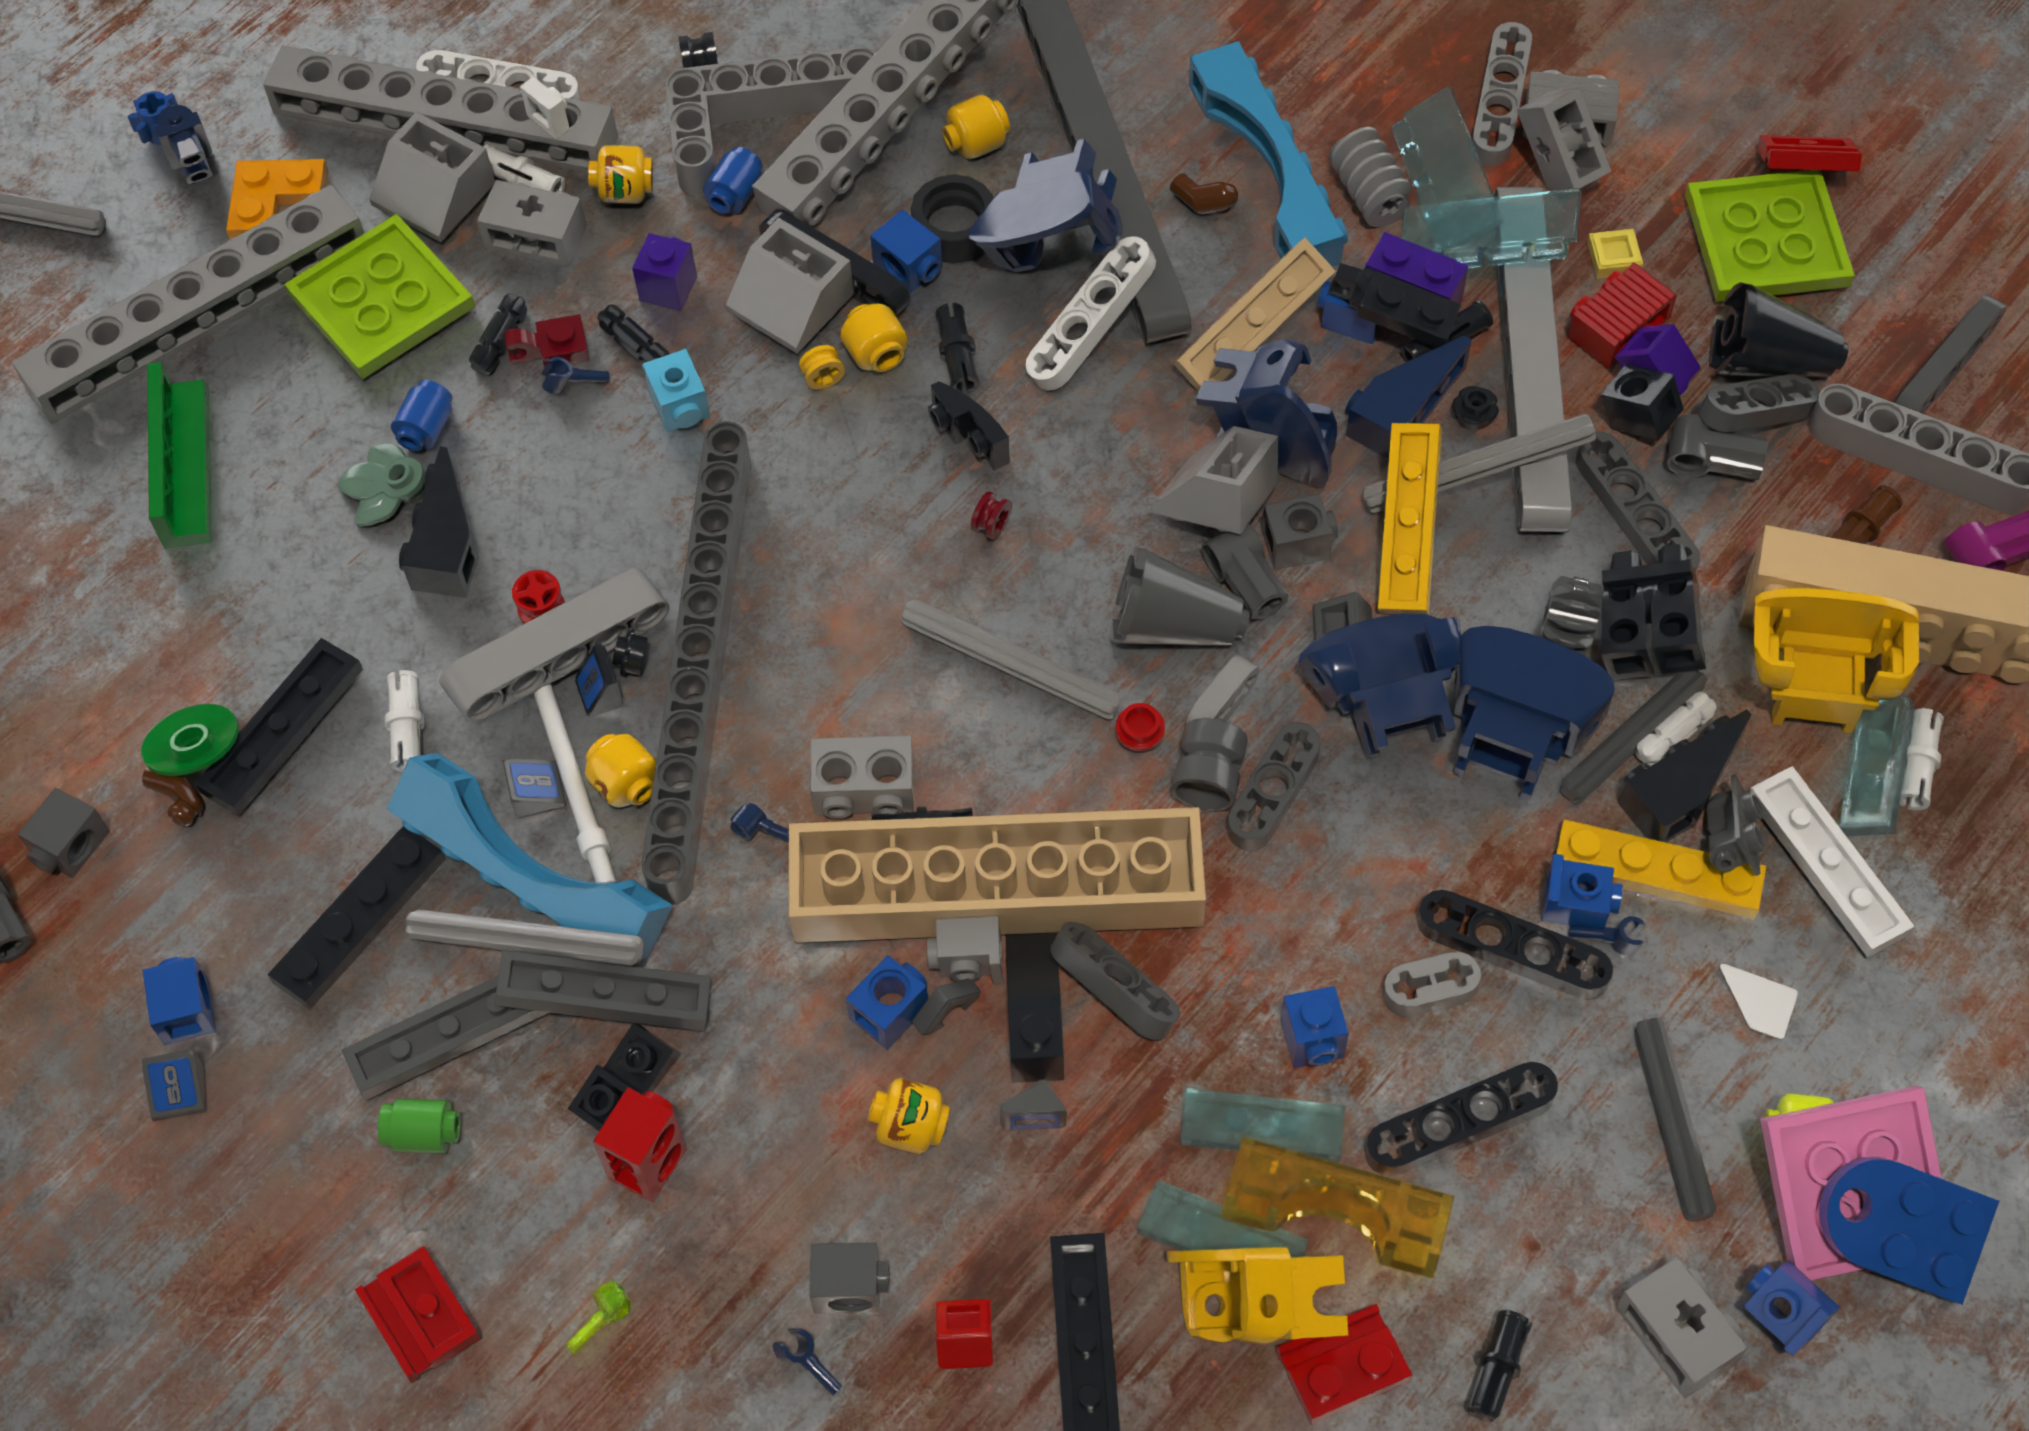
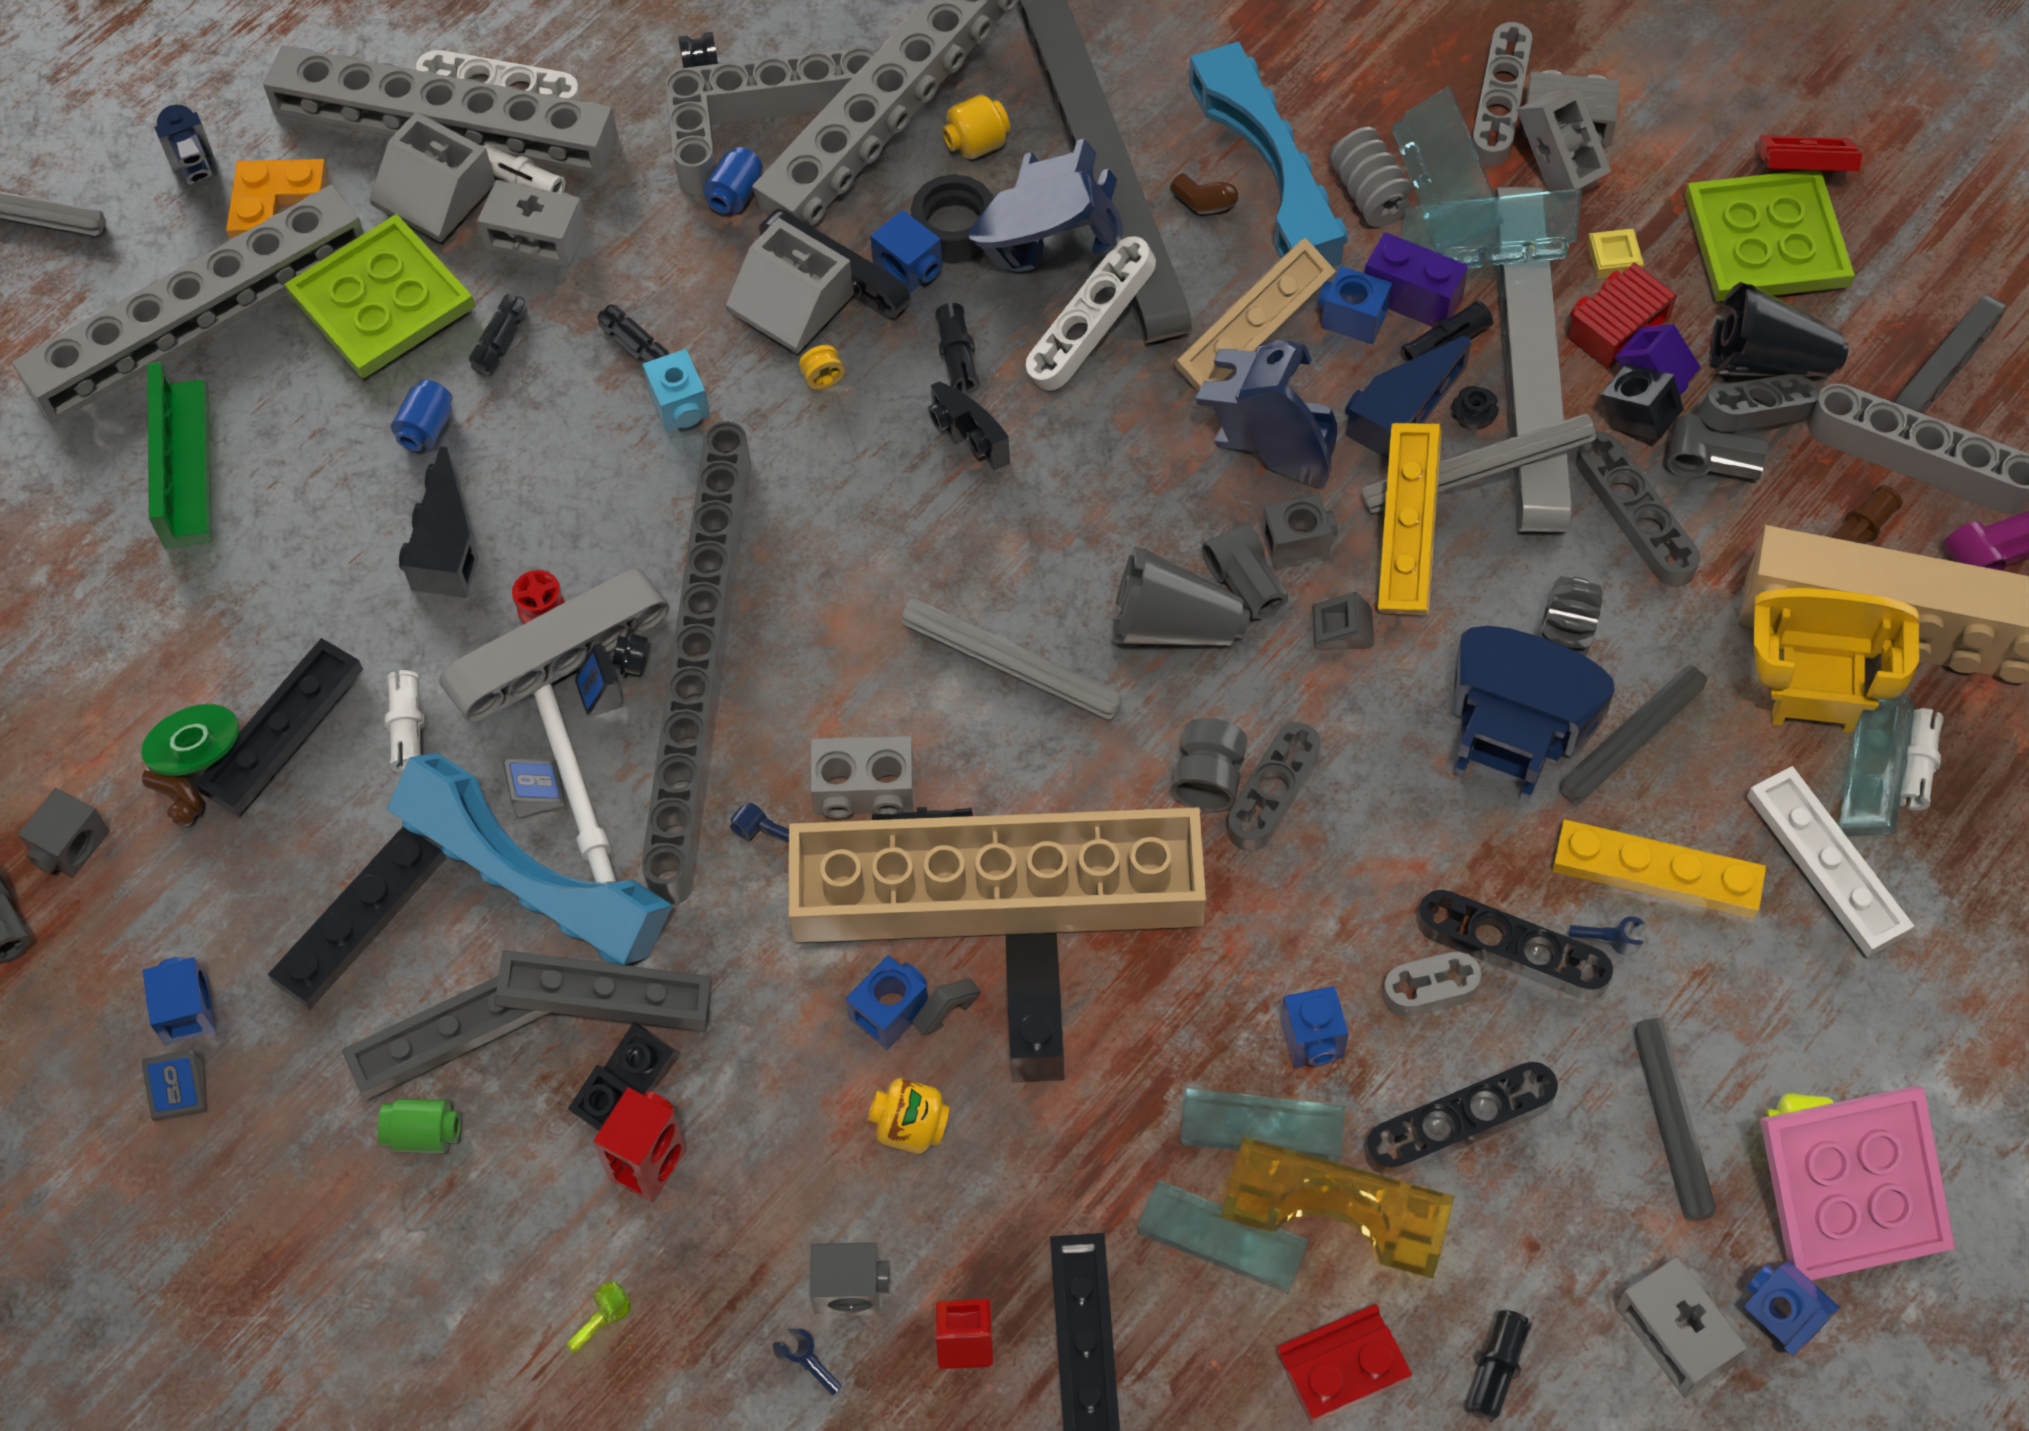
(148, 108): blue gear -> none
(383, 483): sand green plate -> none
(417, 1314): red plate -> none
(525, 937): light grey axle -> none
(545, 107): white plate -> none
(554, 338): dark red plate -> none
(560, 371): dark blue hand -> none
(620, 770): yellow head -> none
(621, 174): yellow head -> none
(665, 271): dark purple brick -> none
(874, 337): yellow head -> none
(967, 948): light grey brick -> none
(991, 515): dark red bush -> none
(1033, 1109): dark grey slope -> none
(1134, 999): dark grey beam -> none
(1140, 727): red plate -> none
(1223, 481): light grey slope -> none
(1226, 690): light grey beam -> none
(1259, 1292): yellow piece -> none
(1387, 674): dark blue piece -> none
(1396, 304): black hinge -> none
(1580, 893): blue brick -> none
(1655, 595): black hips -> none
(1675, 790): black slope -> none
(1676, 727): white axle -> none
(1733, 828): dark grey hinge -> none
(1763, 1002): white sticker -> none
(1908, 1225): blue plate -> none

